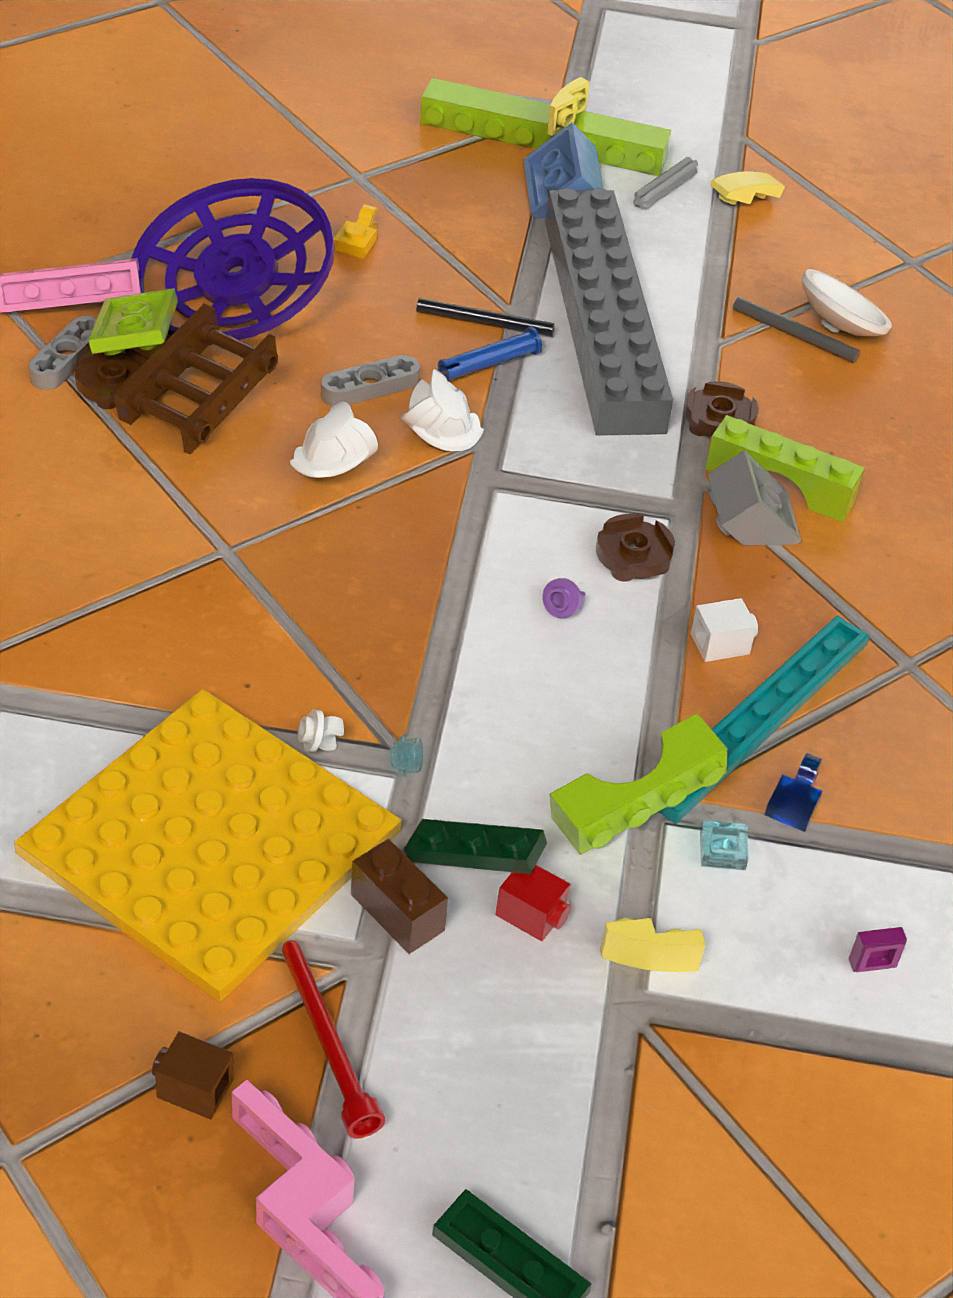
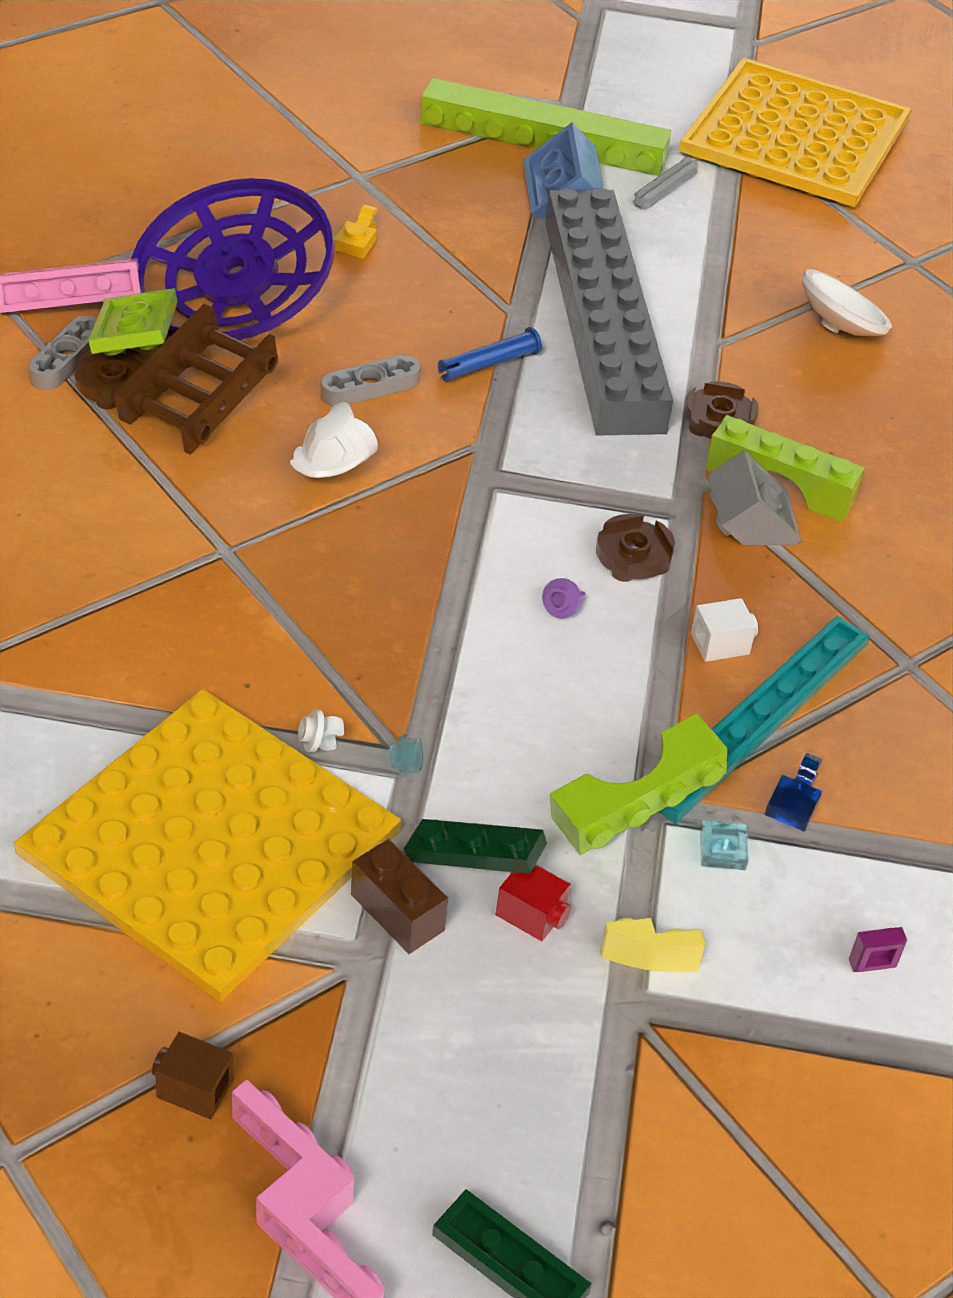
(360, 1111): red piece -> none
(442, 415): white helmet -> none
(483, 316): black bar -> none
(566, 104): light yellow slope -> none
(746, 185): light yellow slope -> none
(796, 131): none -> yellow plate
(796, 329): dark grey bar -> none

